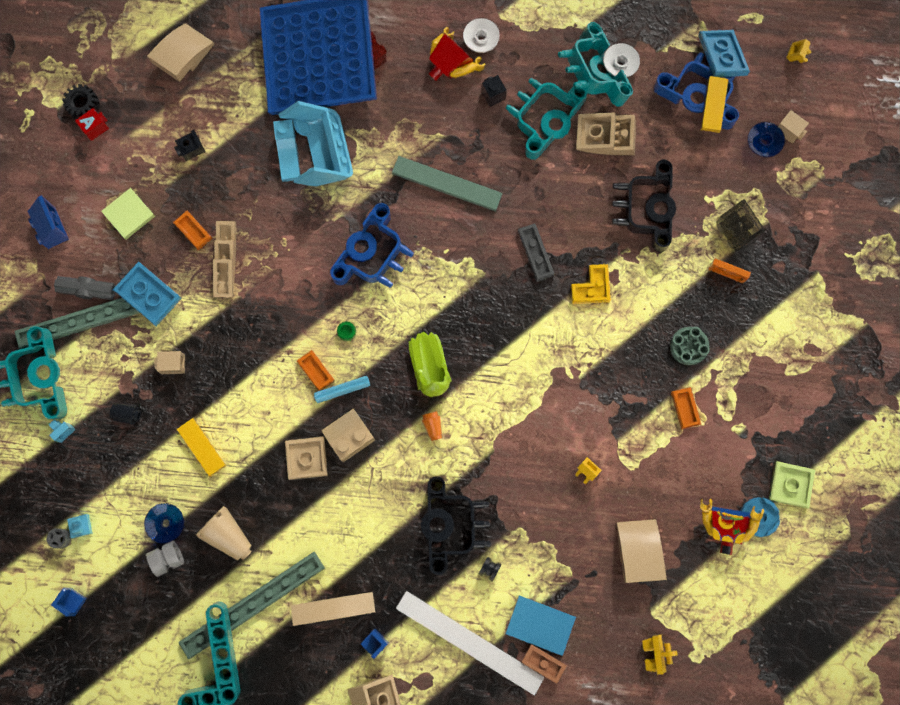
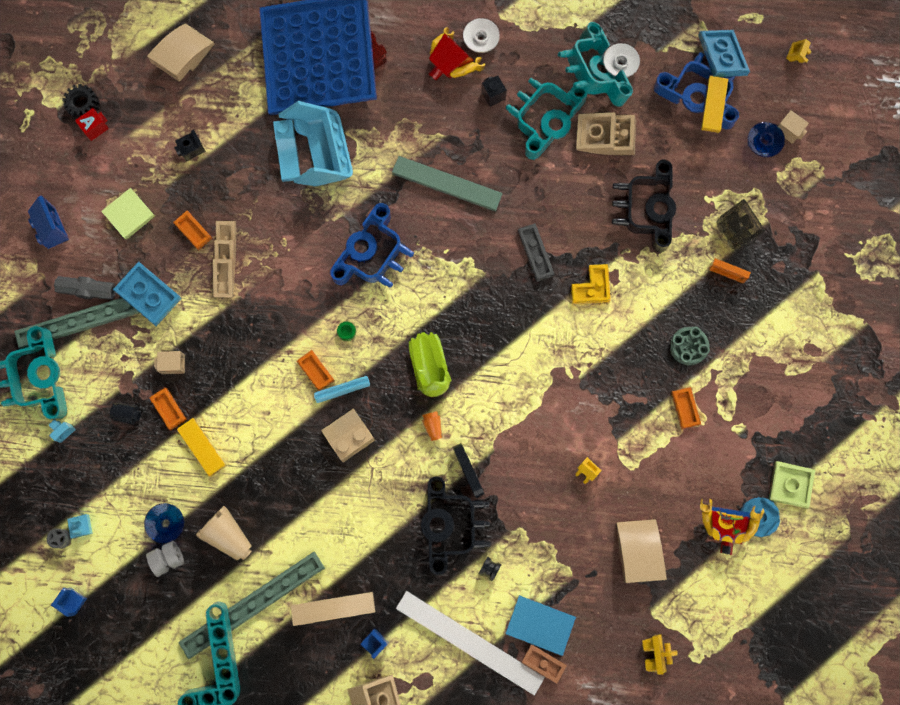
(168, 408): none -> orange tile
(306, 458): tan tile -> none
(468, 470): none -> black beam

